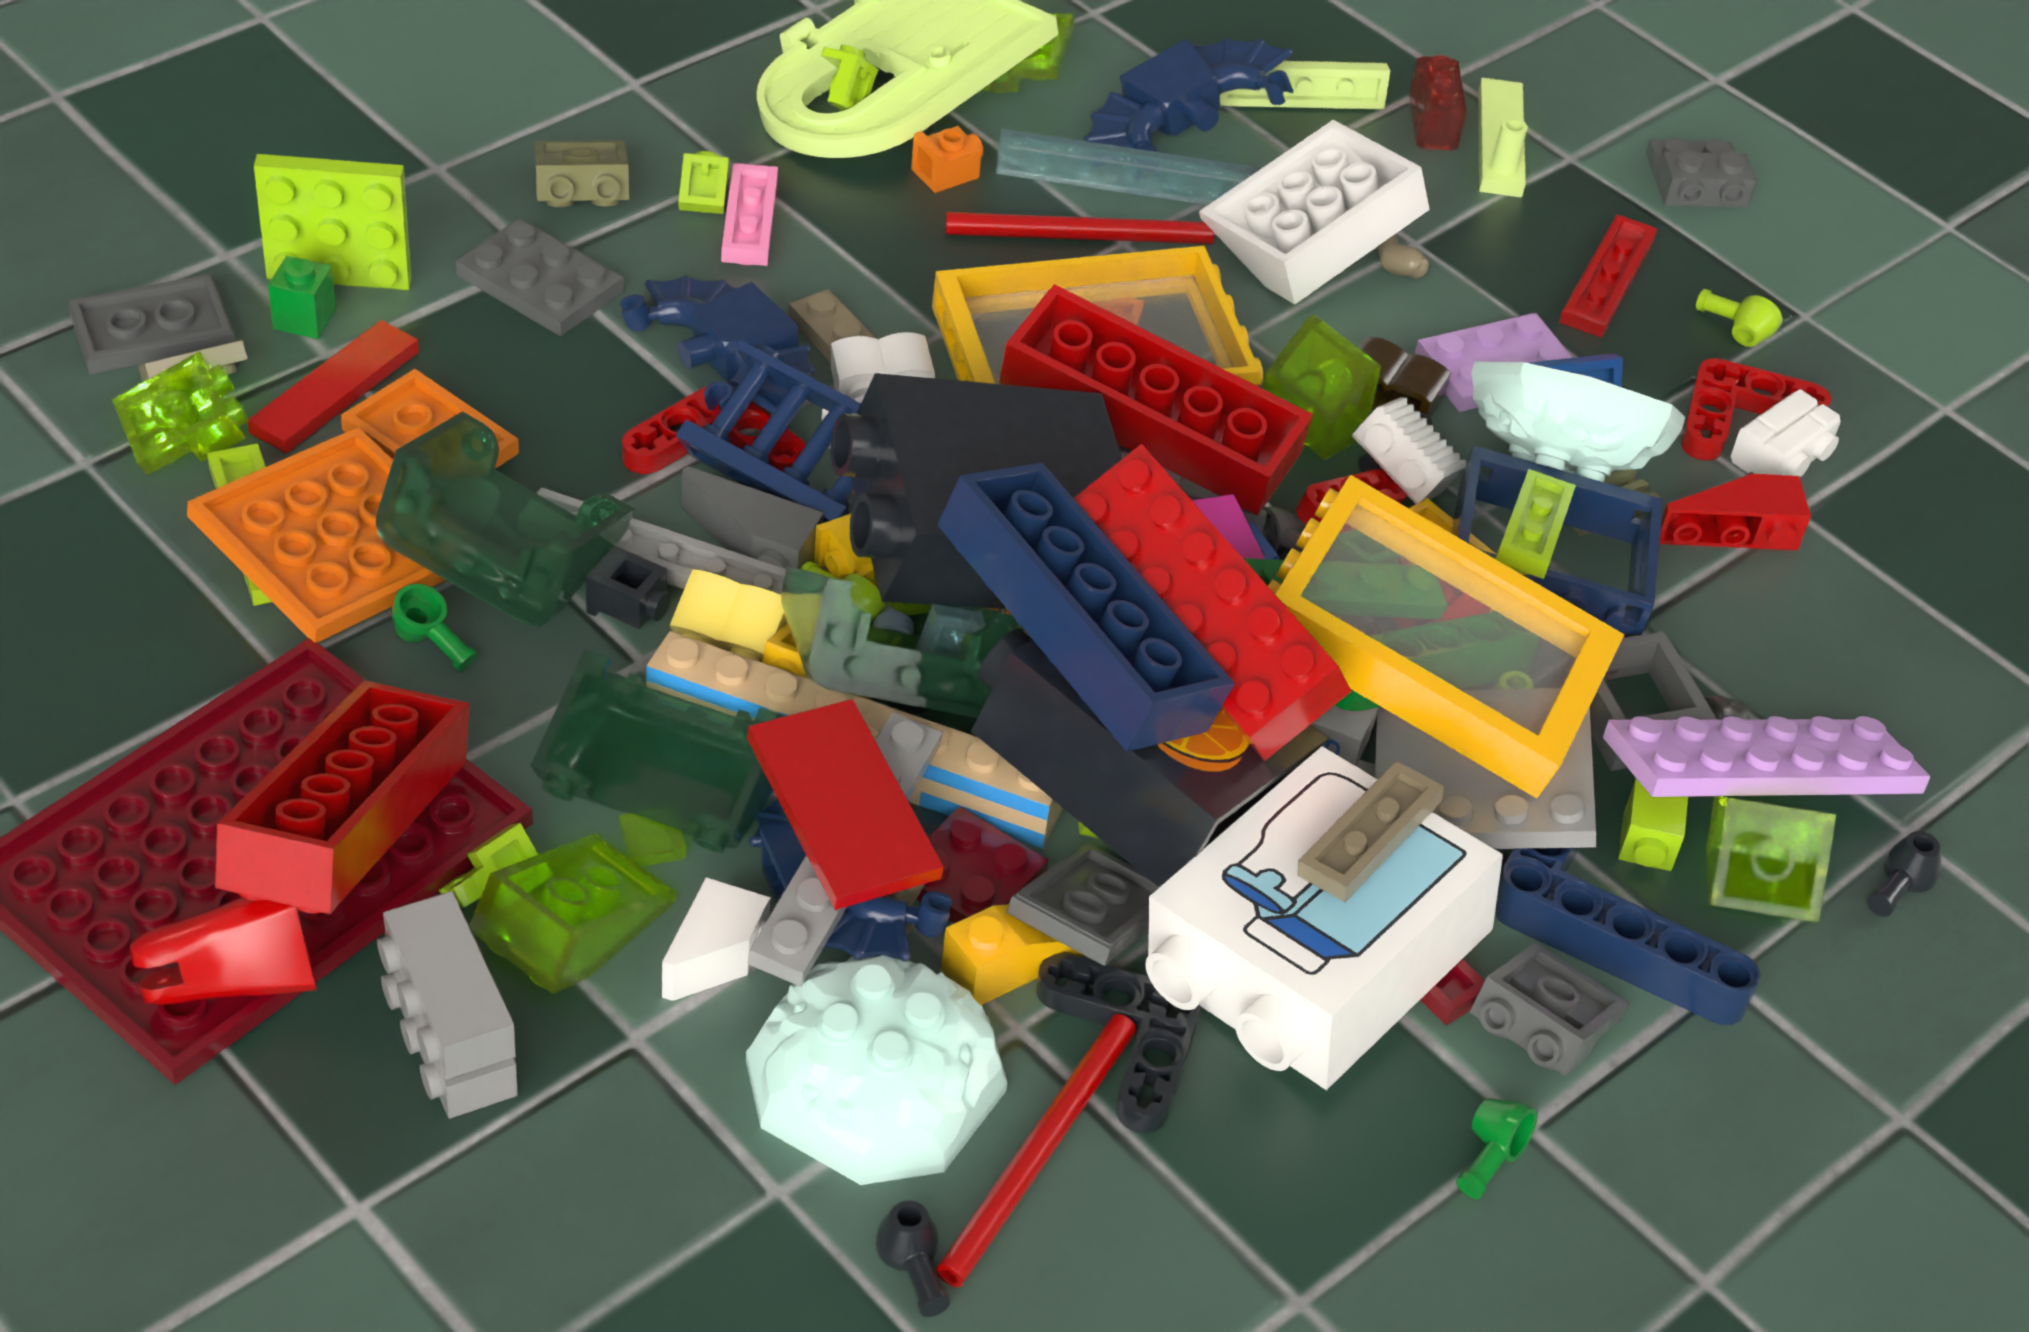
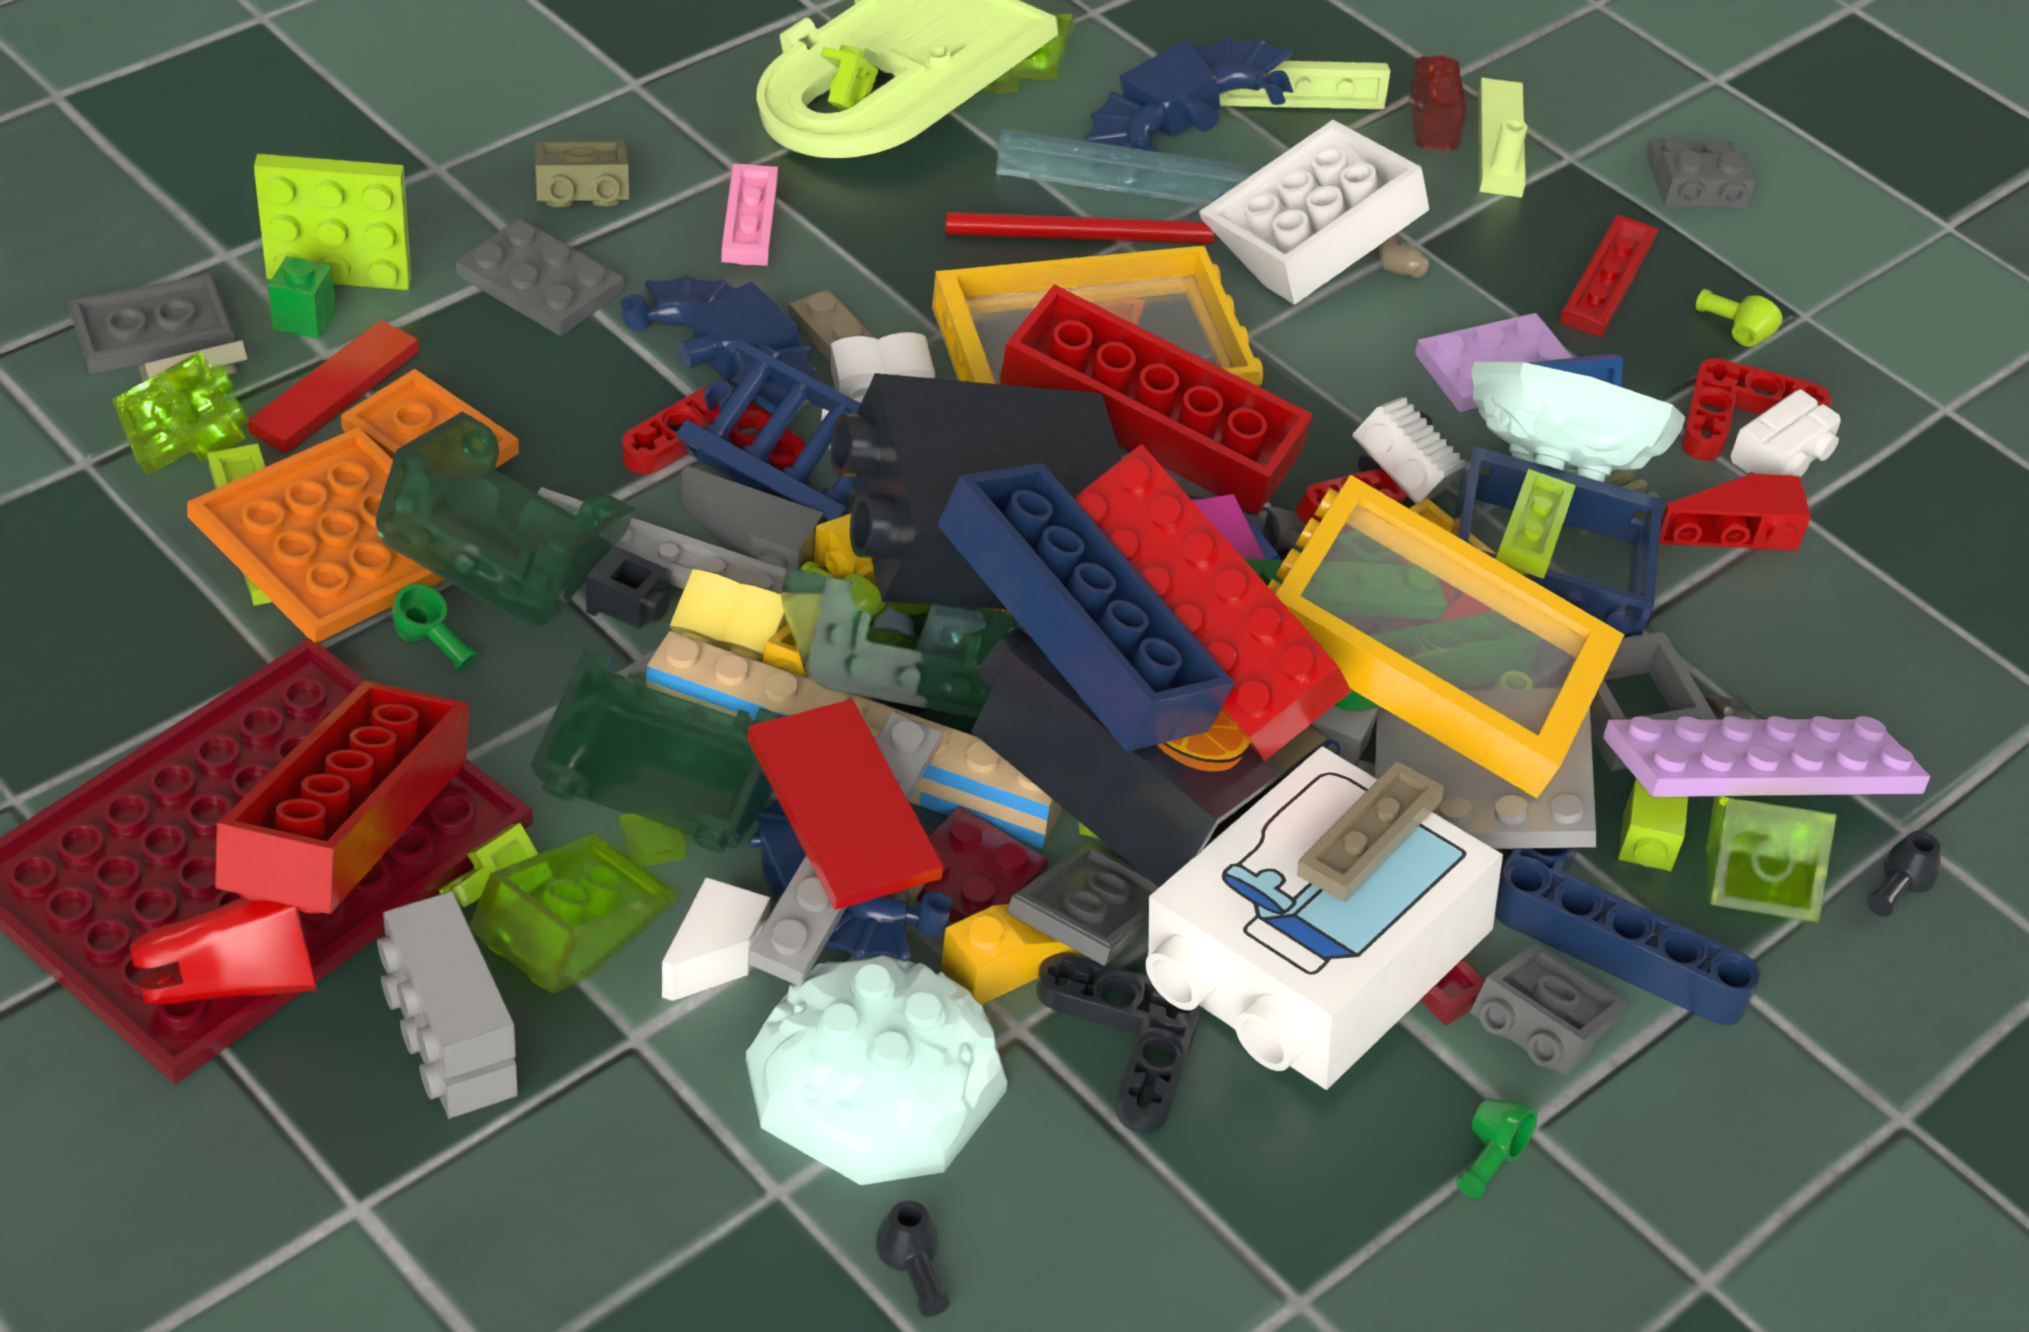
(704, 182): lime bracket -> none
(946, 158): orange brick -> none
(1035, 1152): red piece -> none
(1328, 379): clear neon green slope -> none
(1406, 376): dark brown brick -> none

